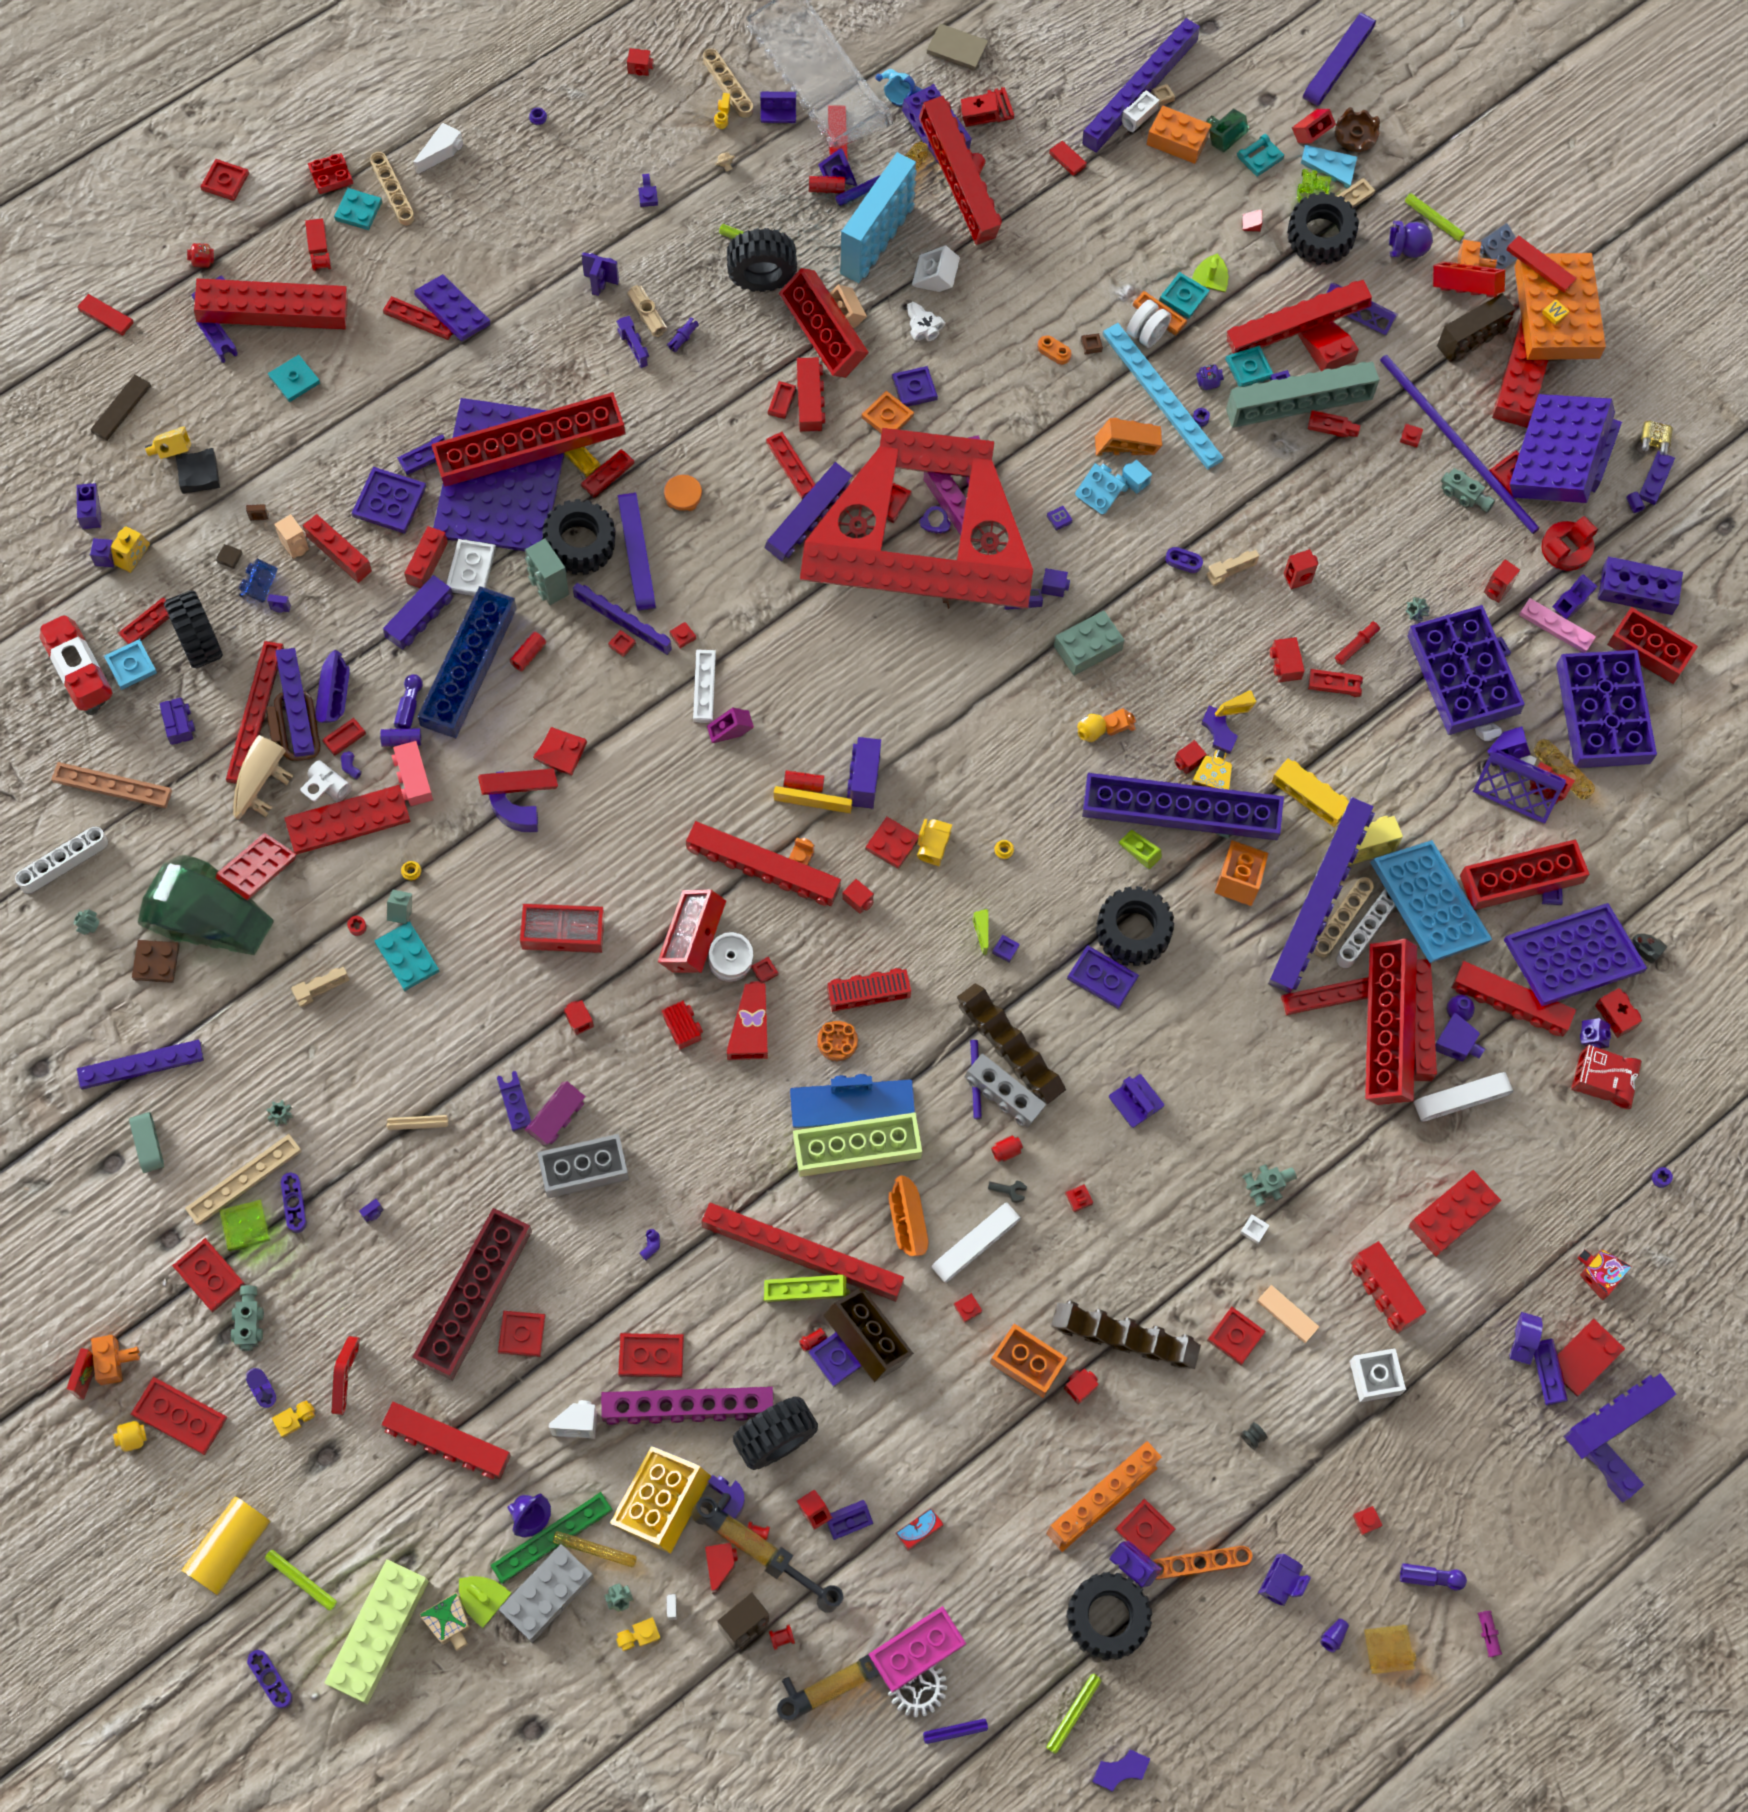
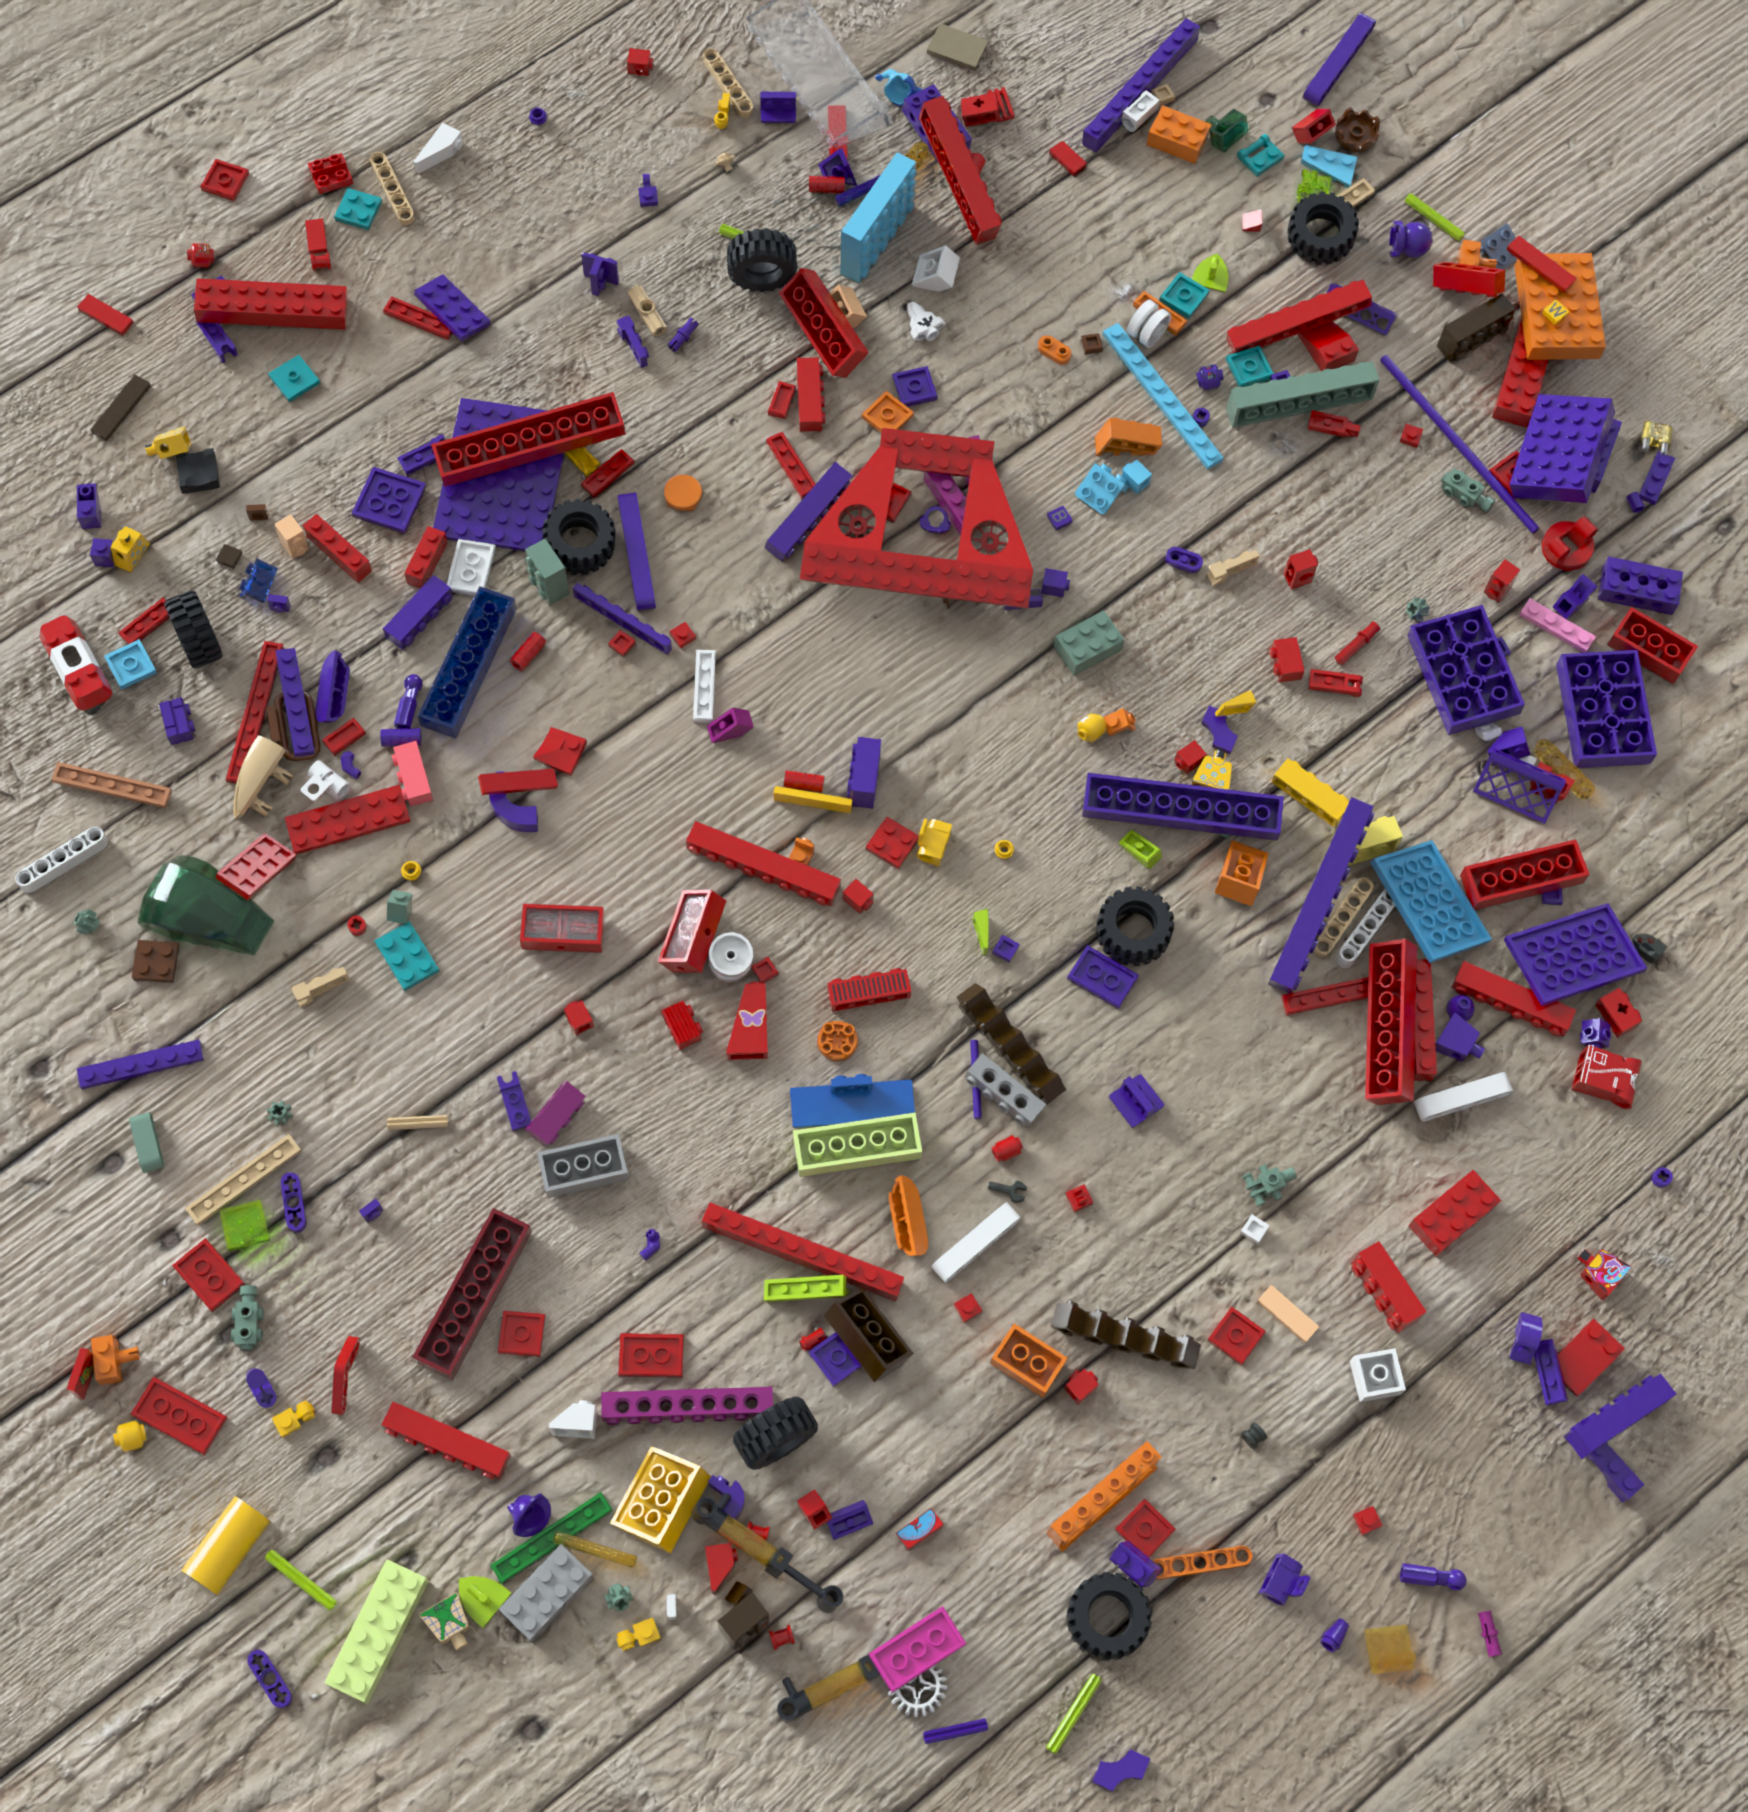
(738, 1593): none -> dark brown tile

